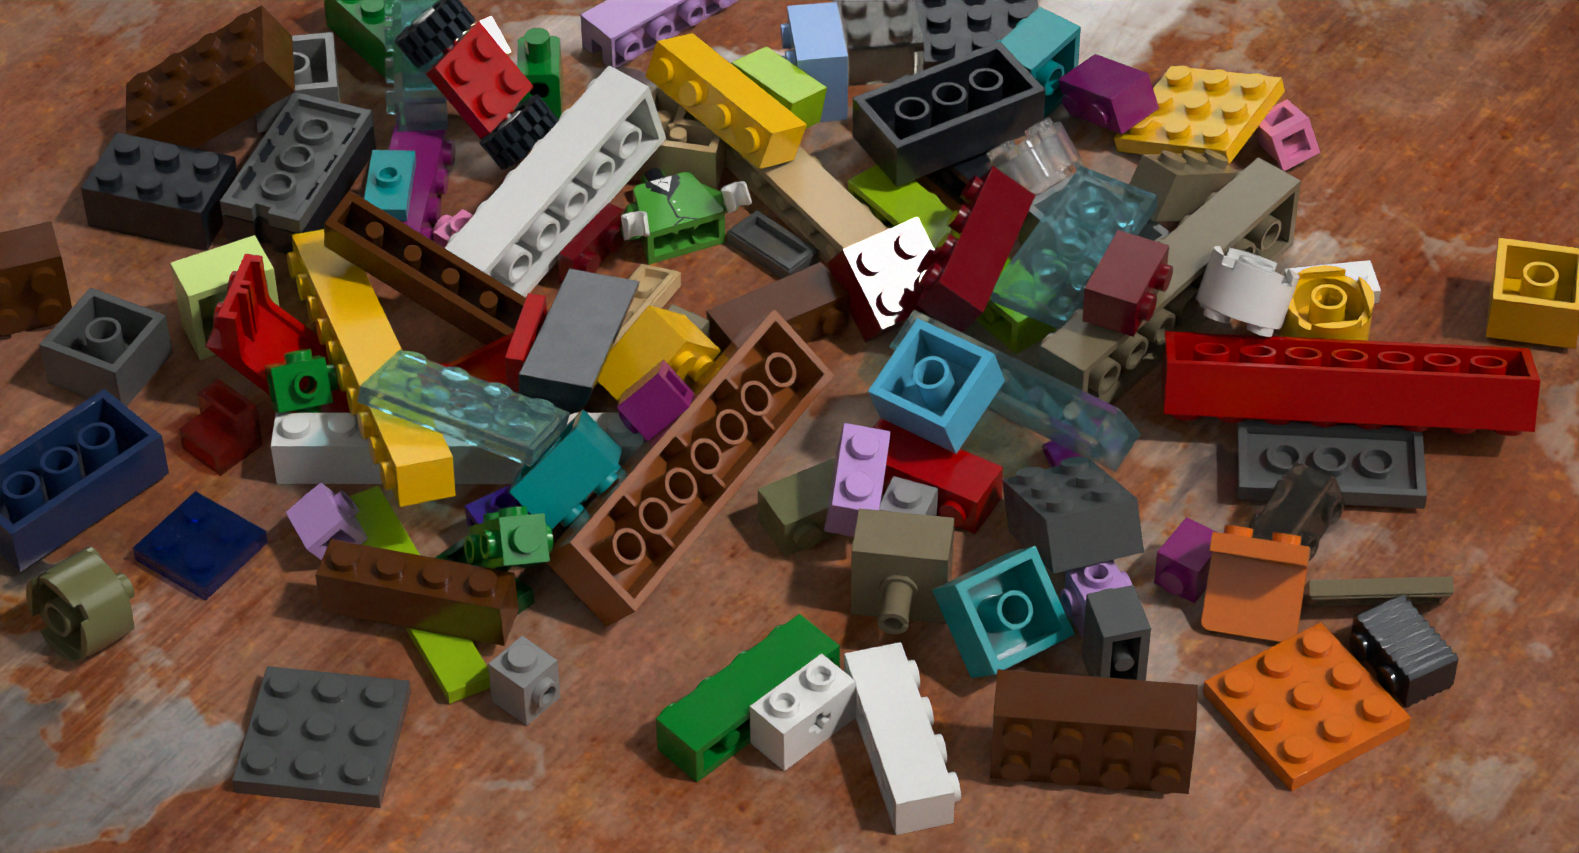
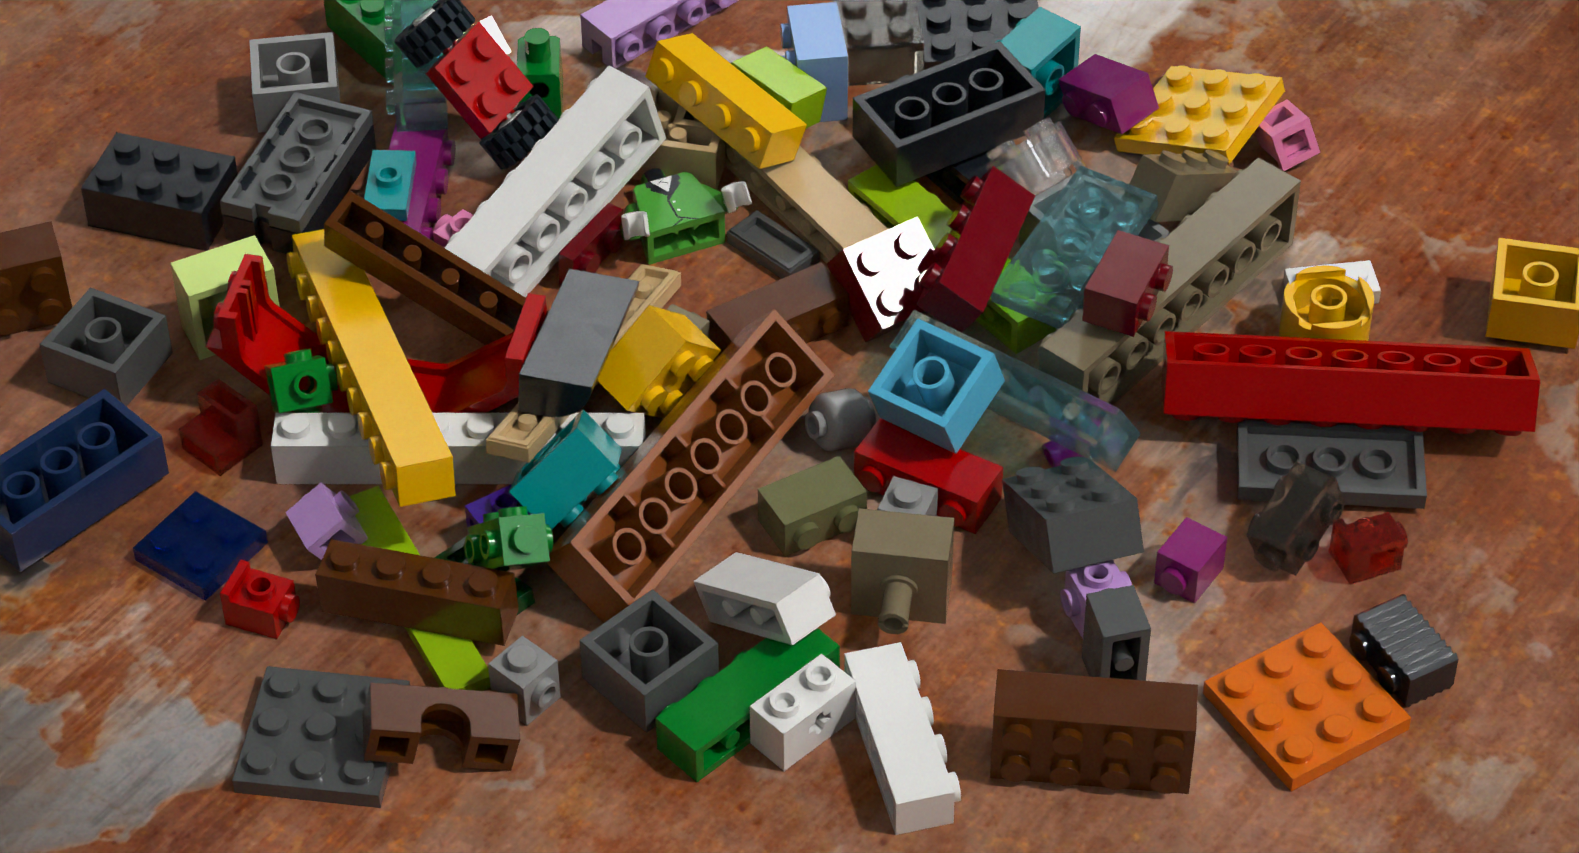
(81, 604): olive brick -> none
(213, 82): reddish brown brick -> none
(258, 601): none -> red brick
(464, 407): clear light blue plate -> none
(477, 721): none -> reddish brown arch
(647, 658): none -> dark grey brick
(654, 401): magenta brick -> none
(765, 598): none -> white brick
(840, 419): none -> light grey head
(856, 476): lavender brick -> none
(1003, 612): teal brick -> none
(1246, 290): white brick -> none
(1255, 584): orange bracket -> none
(1368, 547): none -> clear red brick
(1376, 591): dark tan tile -> none

